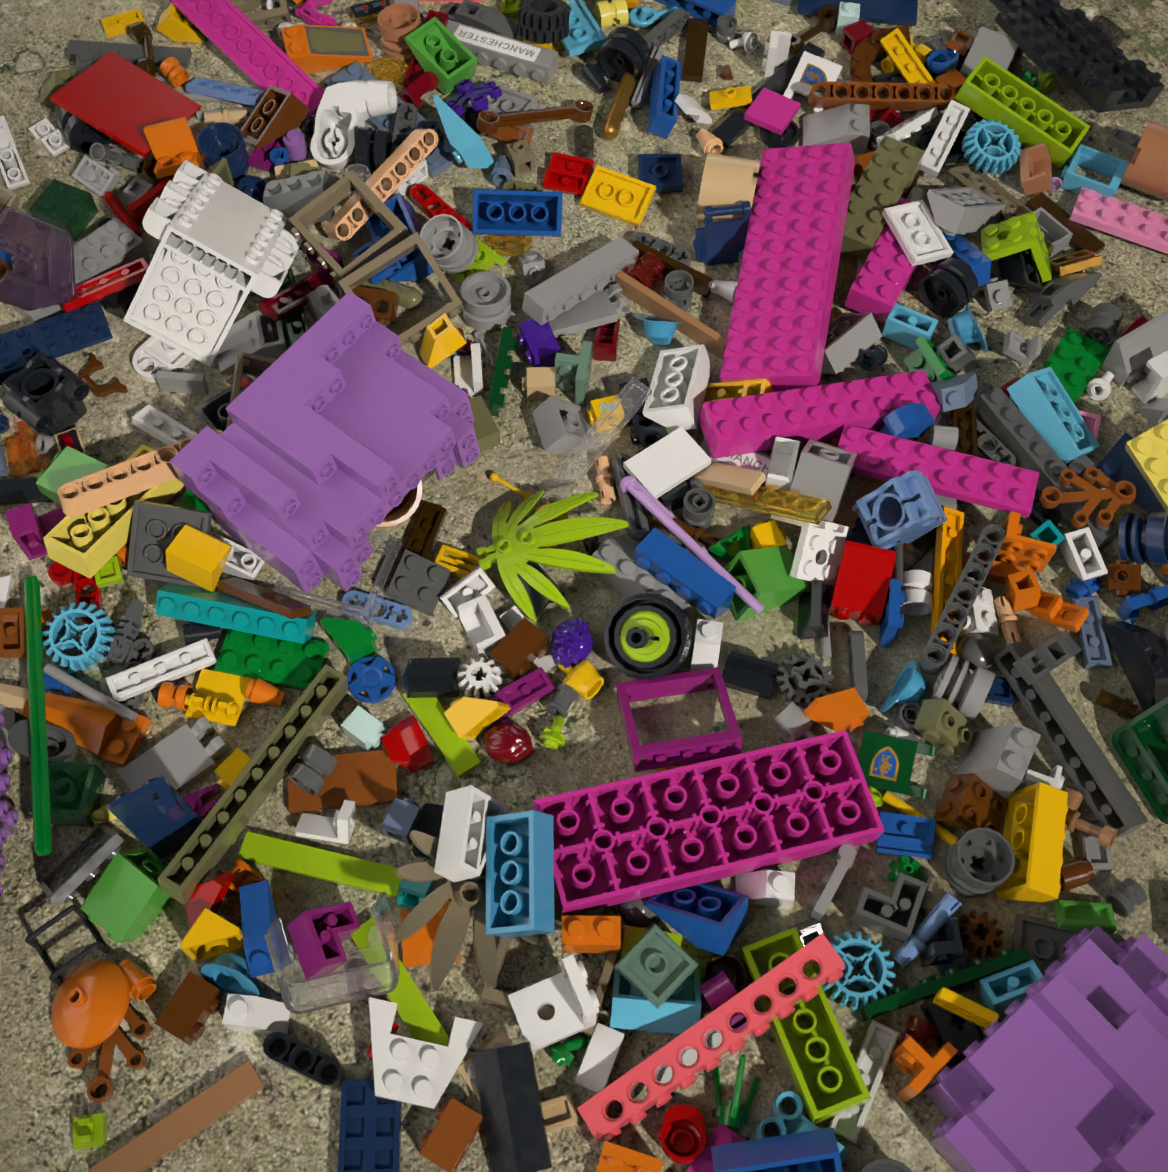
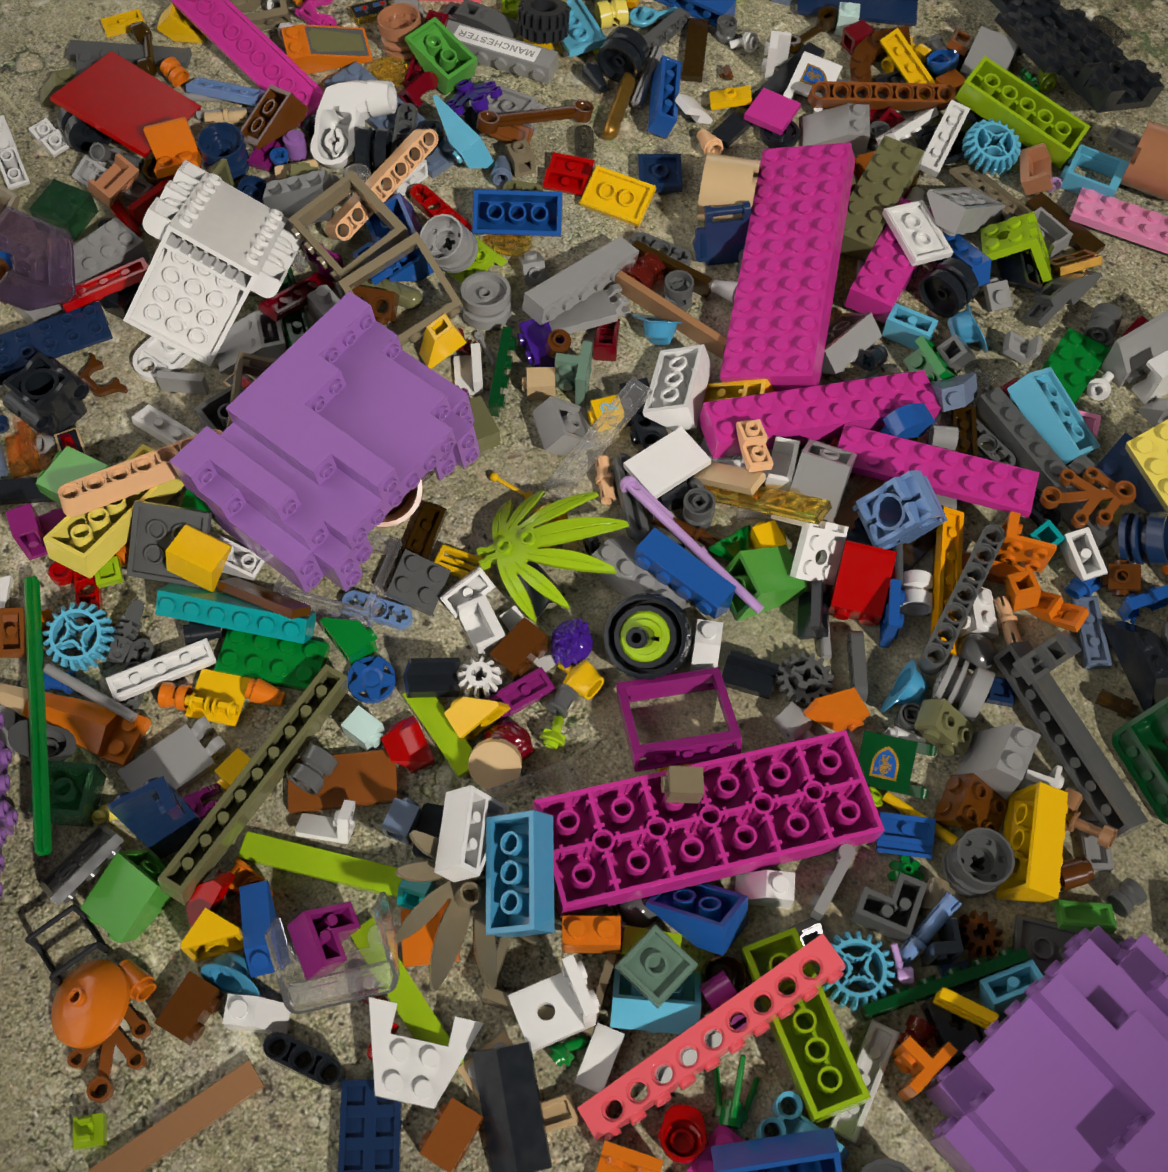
(114, 181): none -> nougat panel
(494, 763): none -> tan tile
(552, 344): none -> reddish brown brick
(683, 784): none -> dark tan brick
(753, 446): none -> light nougat slope
(903, 974): none -> lavender hand

